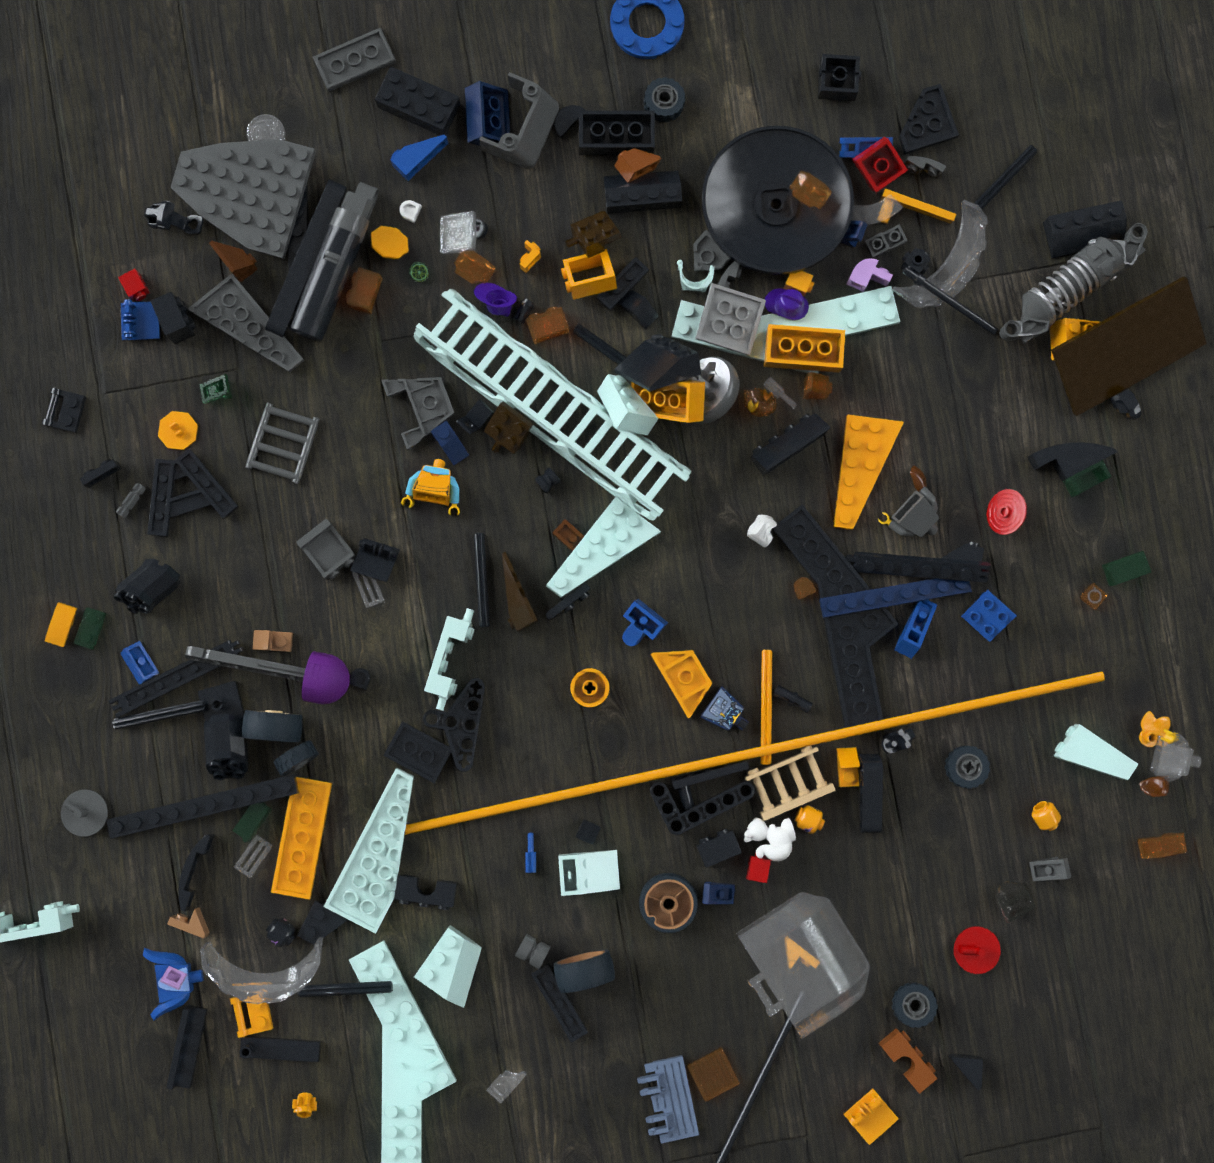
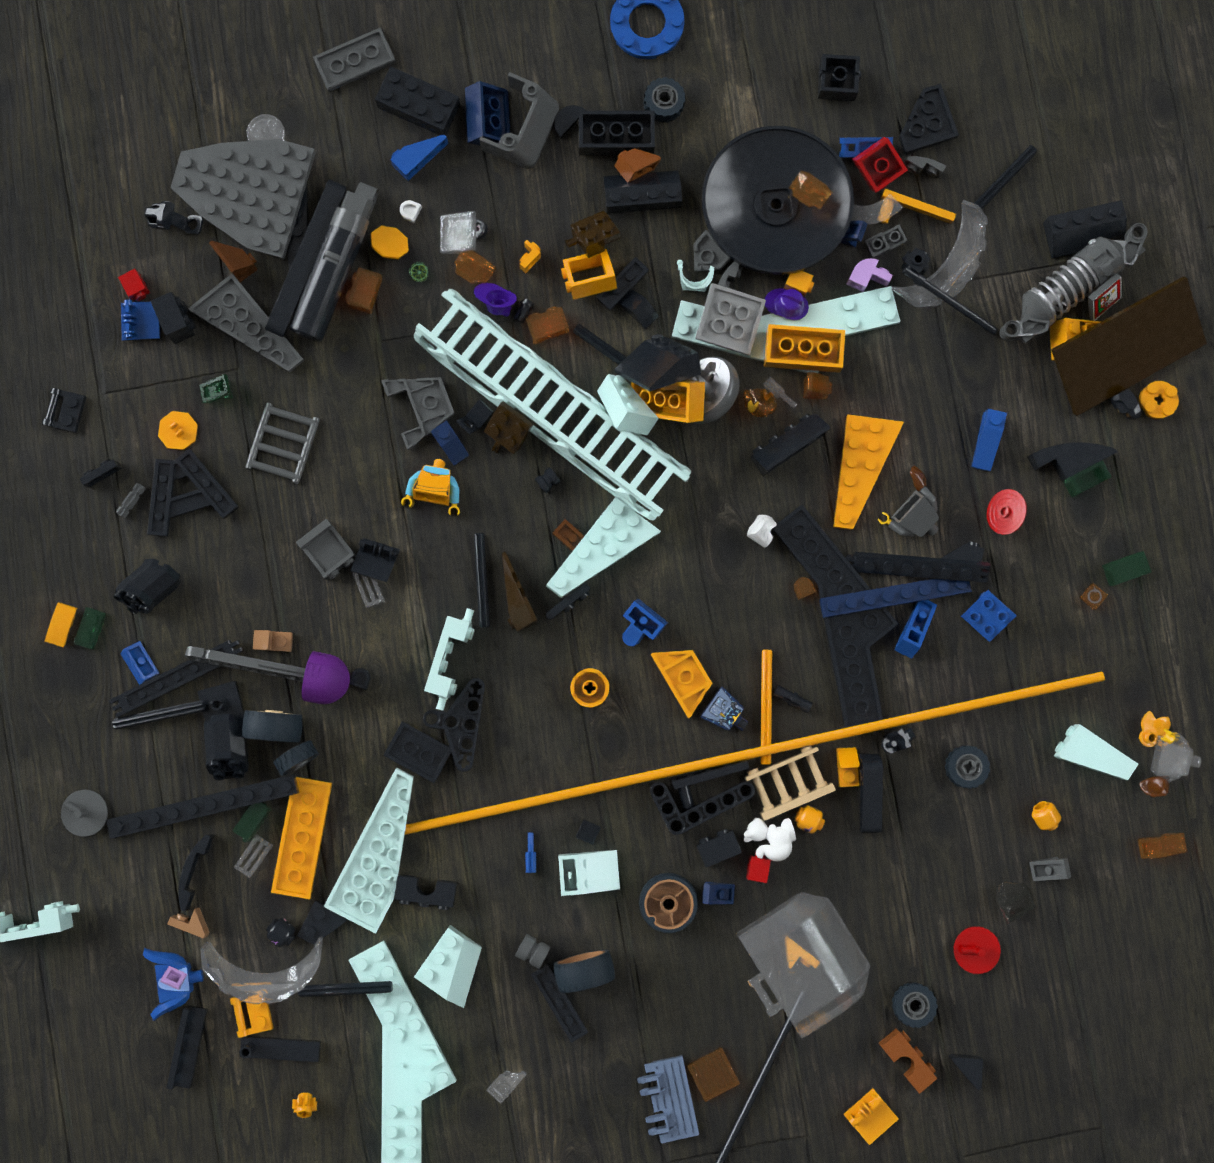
(988, 439): none -> blue slope
(1104, 297): none -> tile
(1167, 393): none -> light orange plate

